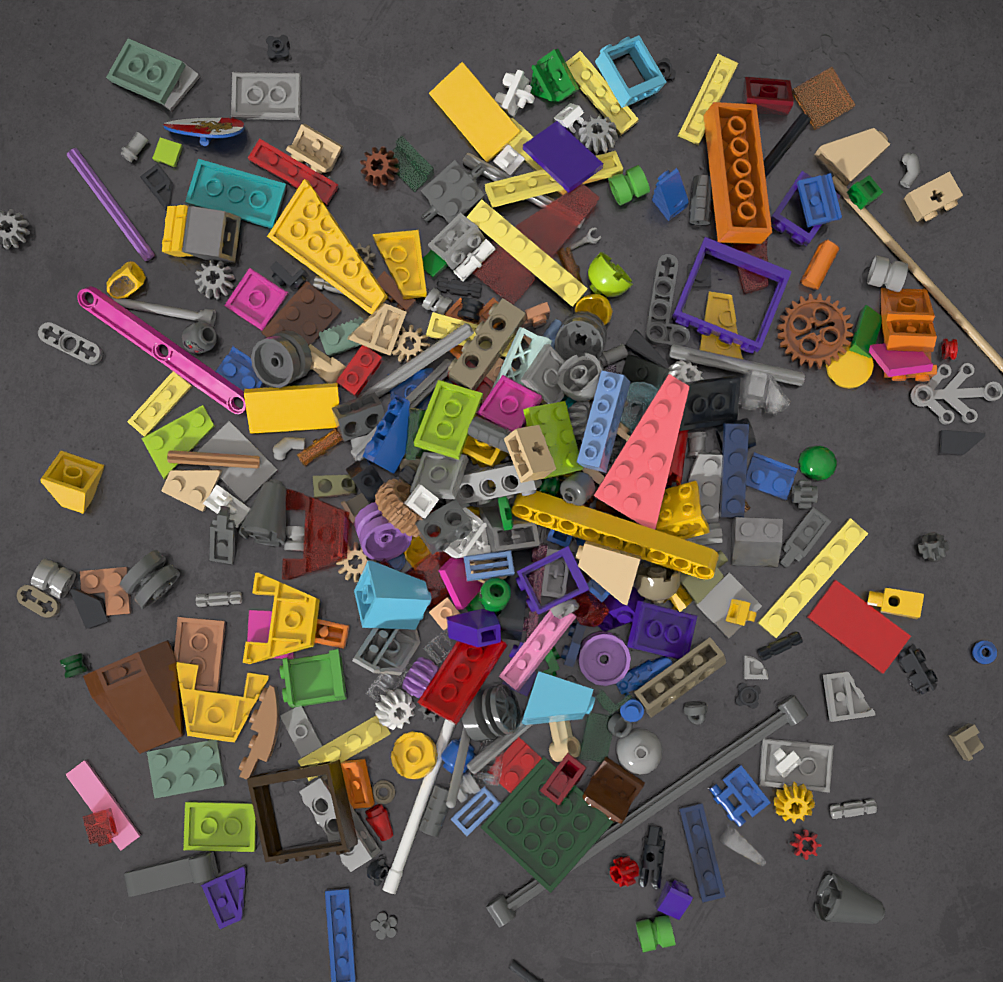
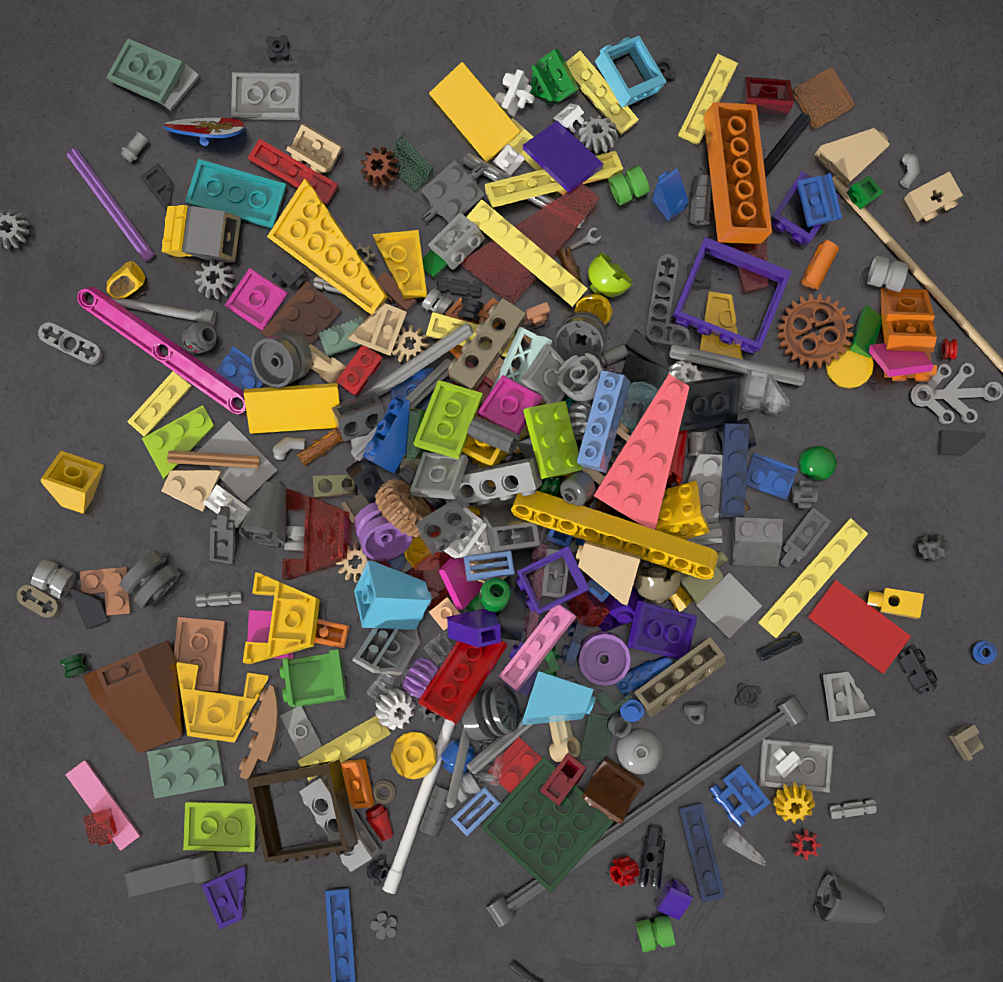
(167, 152): lime tile -> none
(421, 501): white tile -> none
(474, 260): white pin -> none
(506, 514): green tile -> none
(530, 453): tan brick -> none
(552, 331): light blue arm -> none
(565, 608): light grey tile -> none
(740, 612): yellow tile -> none
(754, 669): light grey tile -> none

